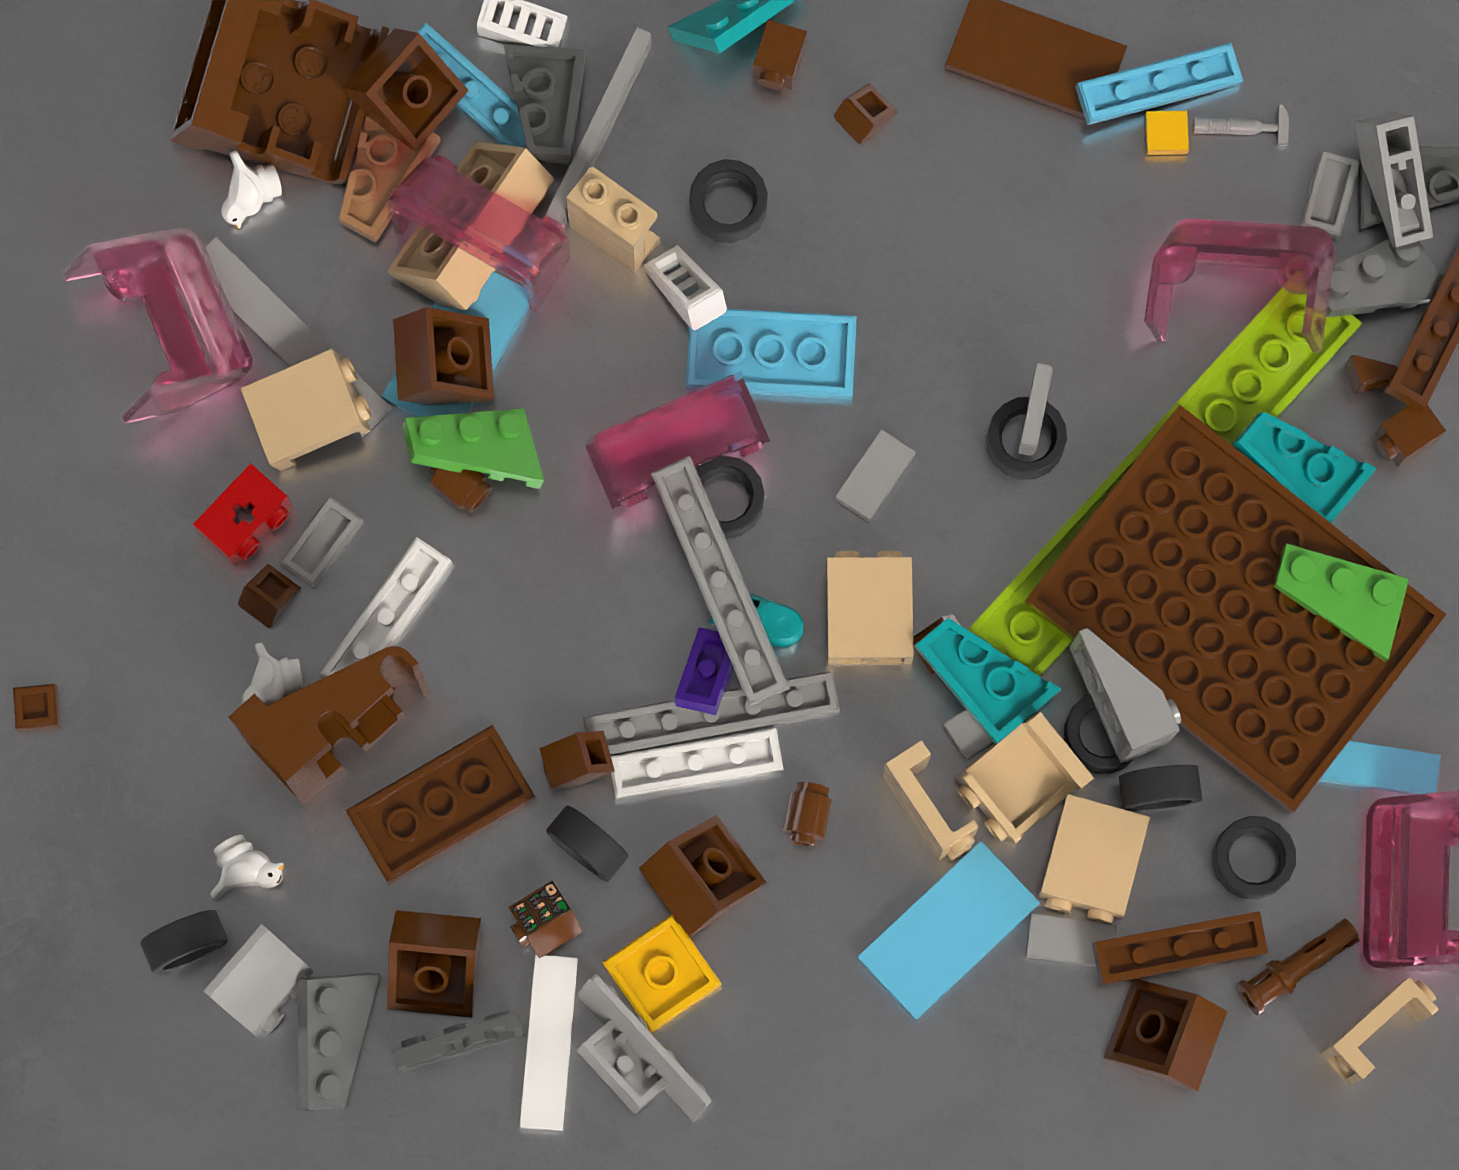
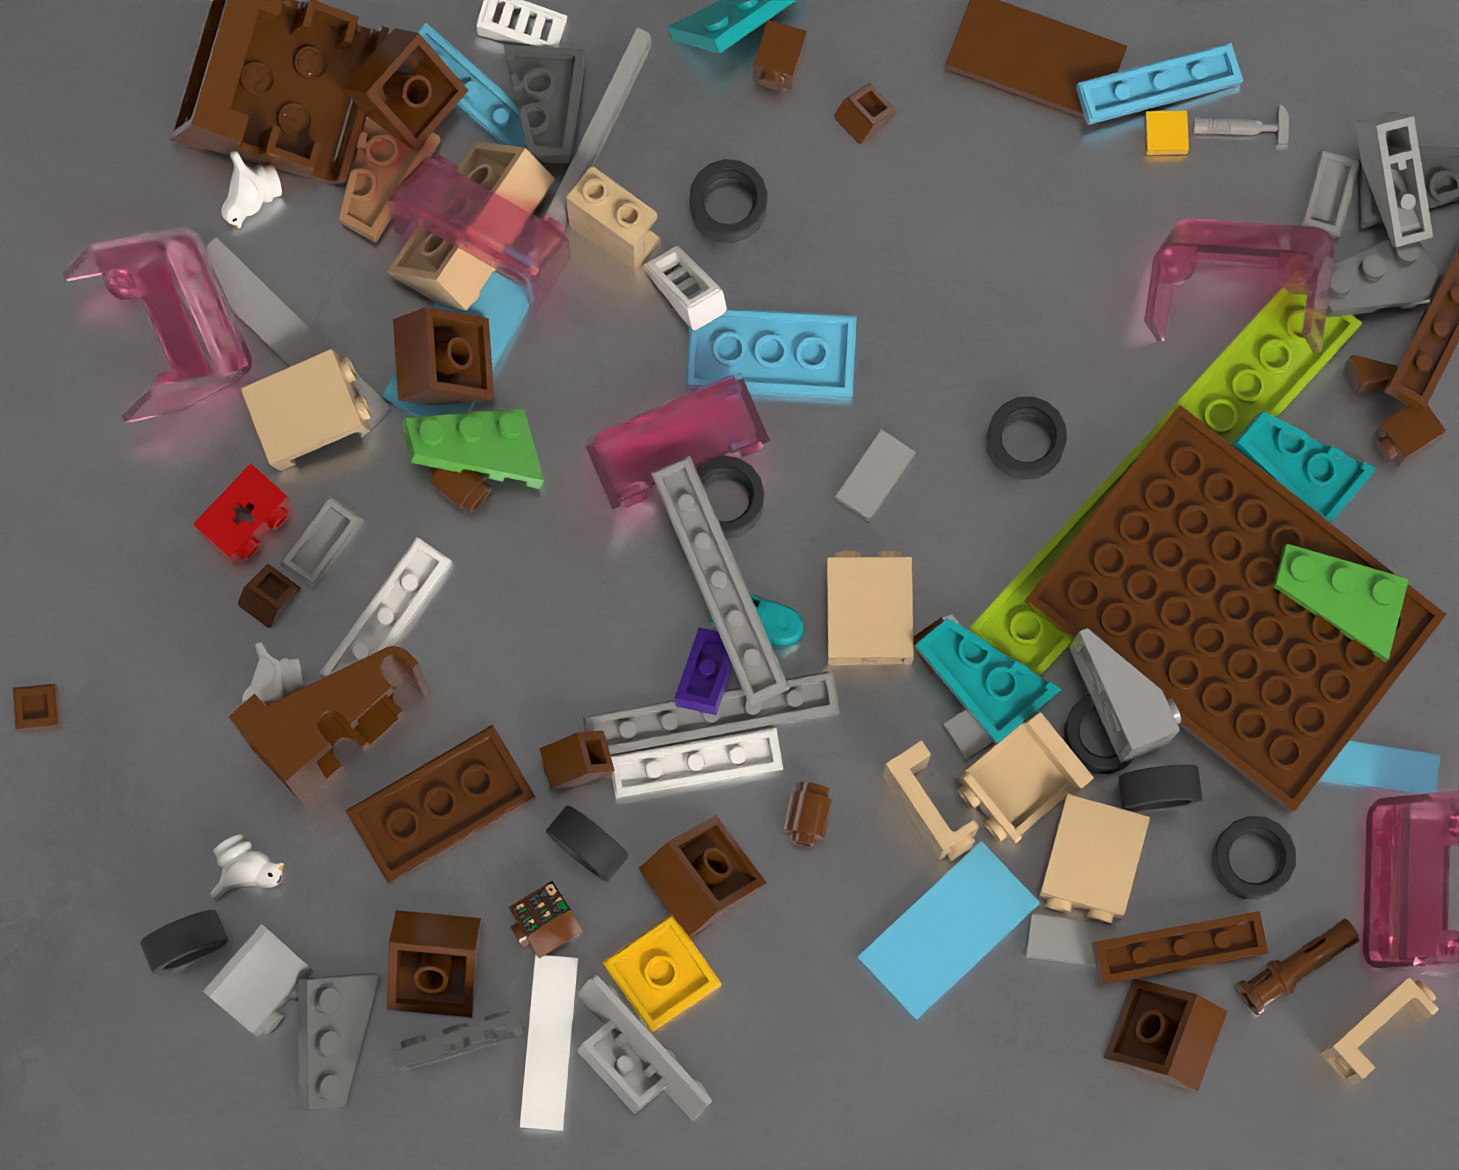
(1035, 409): light grey tile -> none

